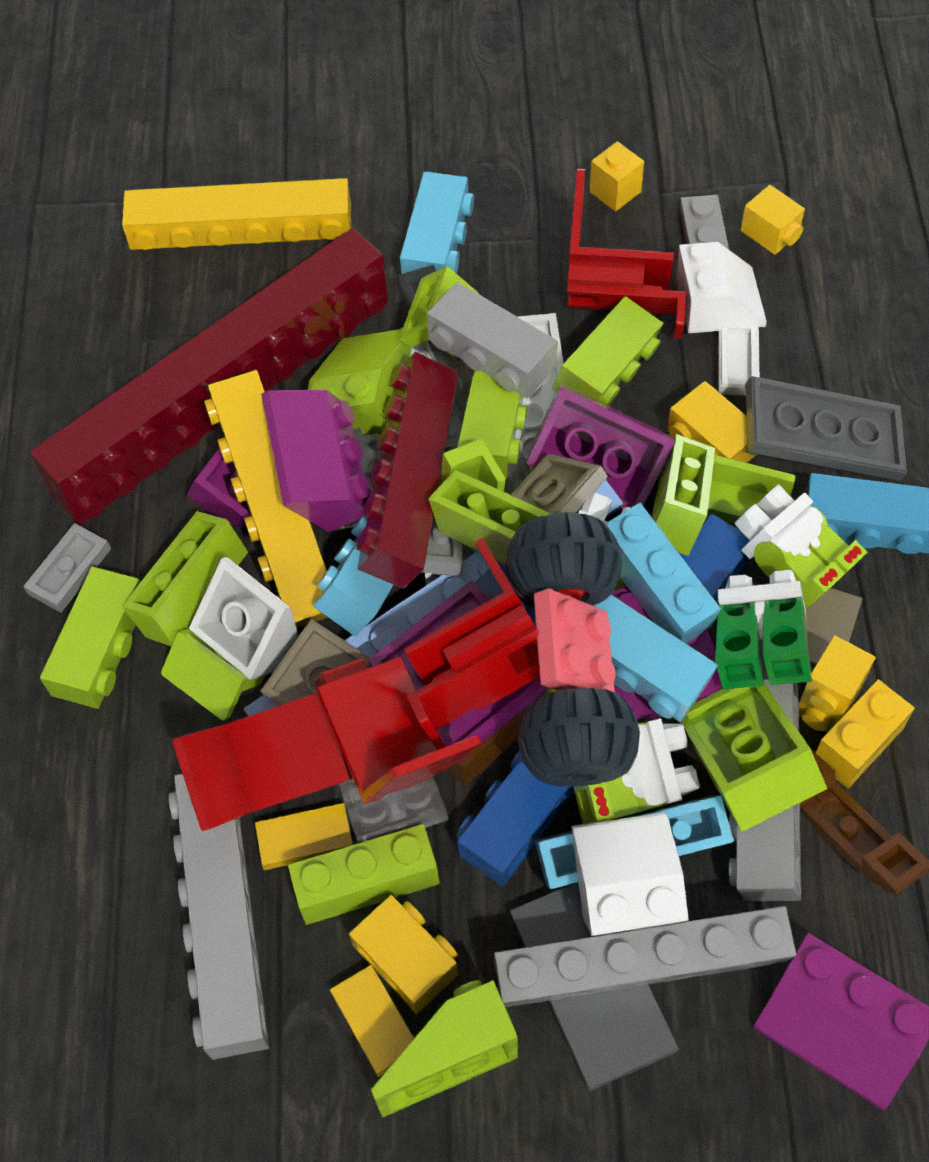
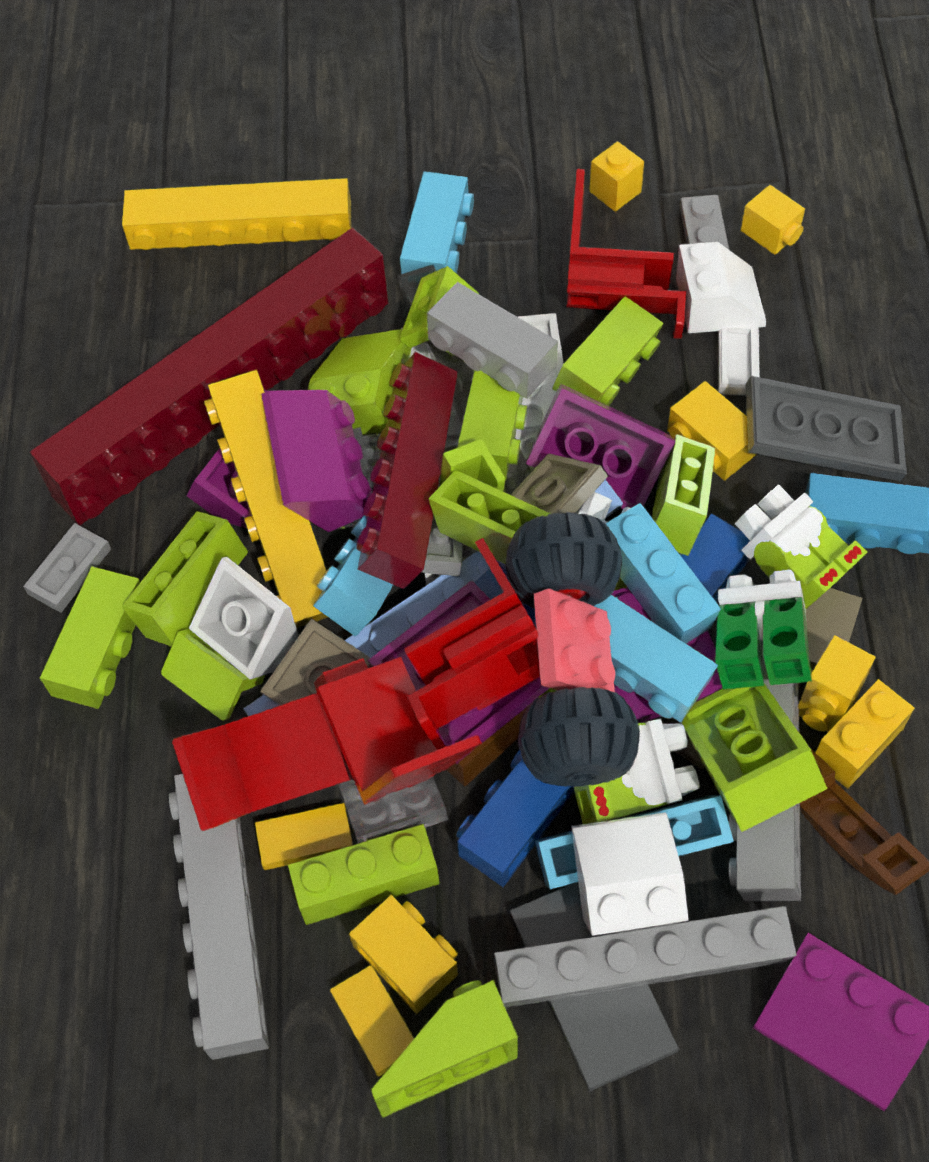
(740, 486): lime panel -> none

